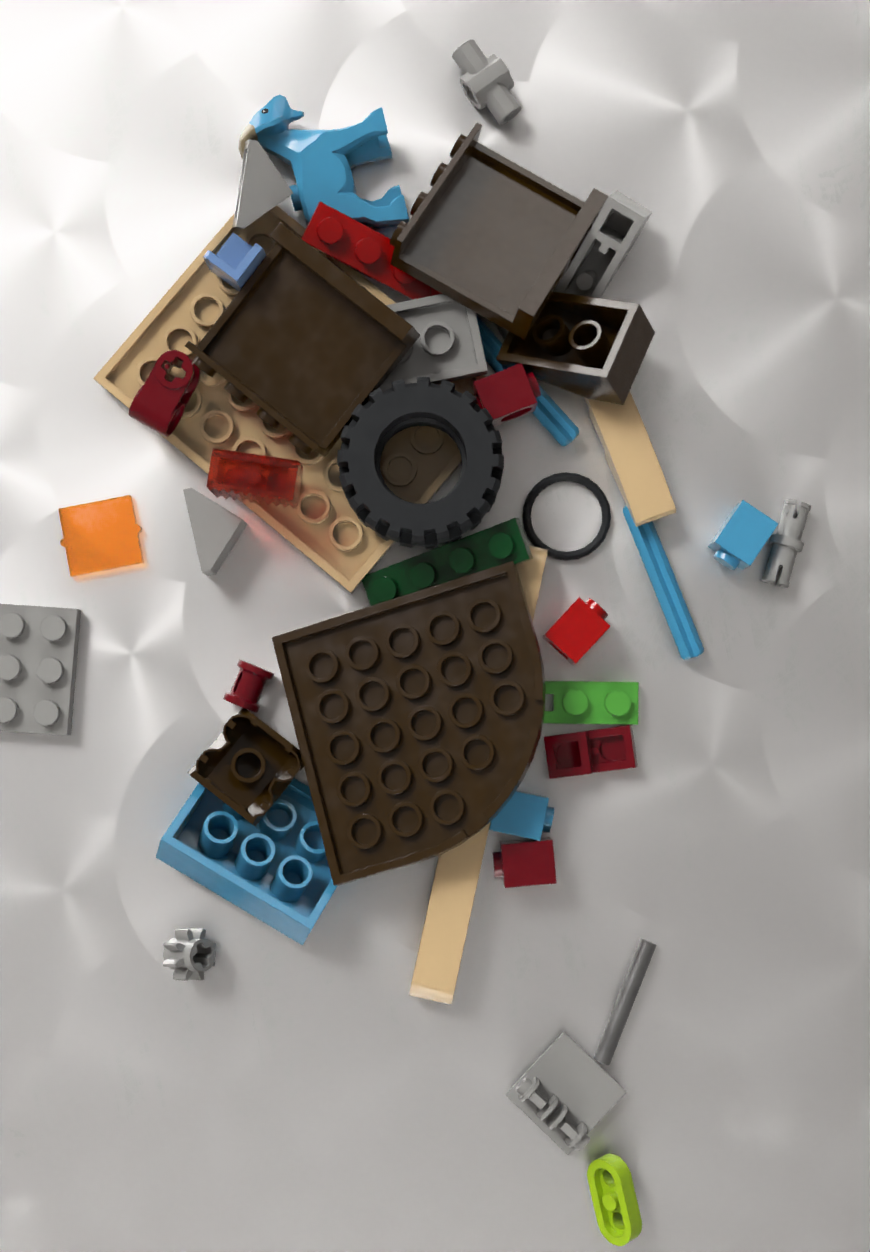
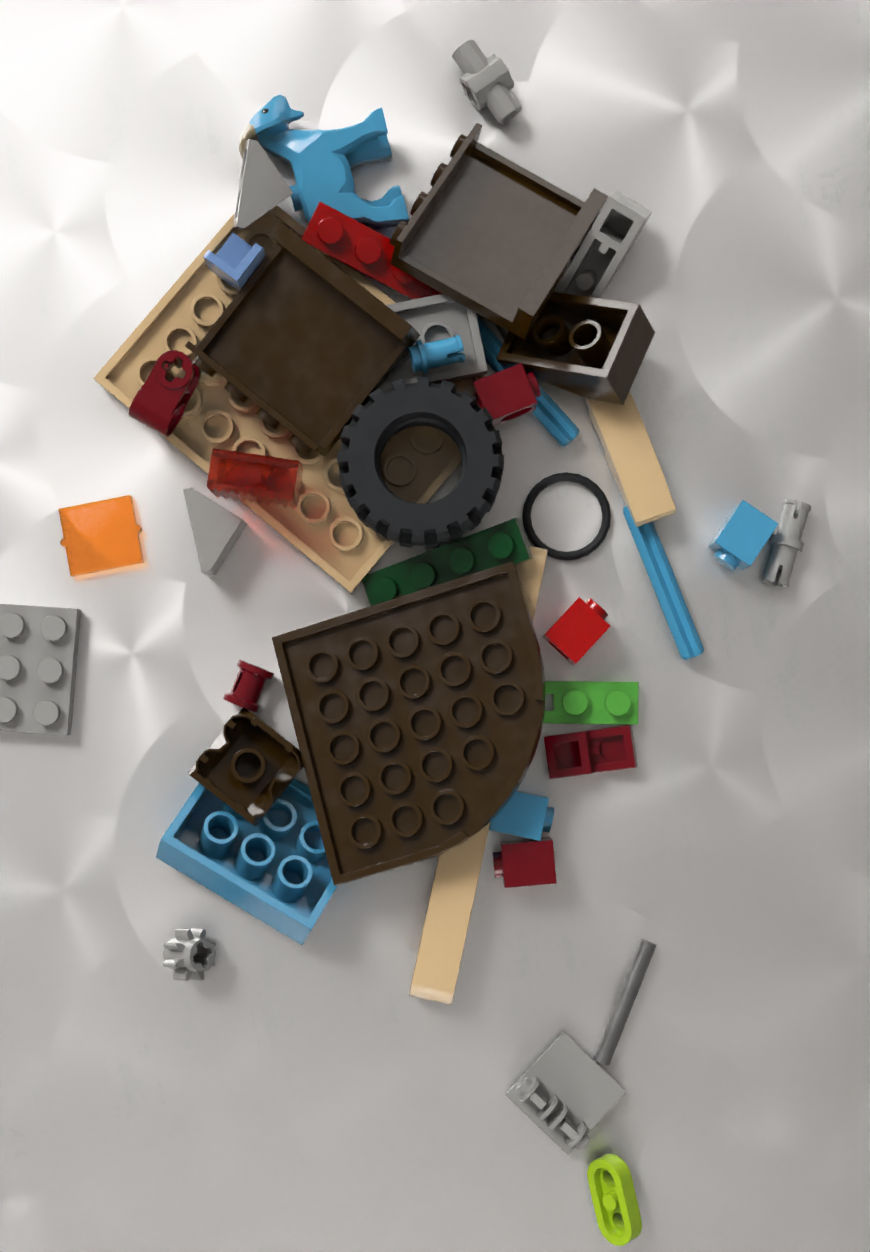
(436, 354): none -> dark azure pin

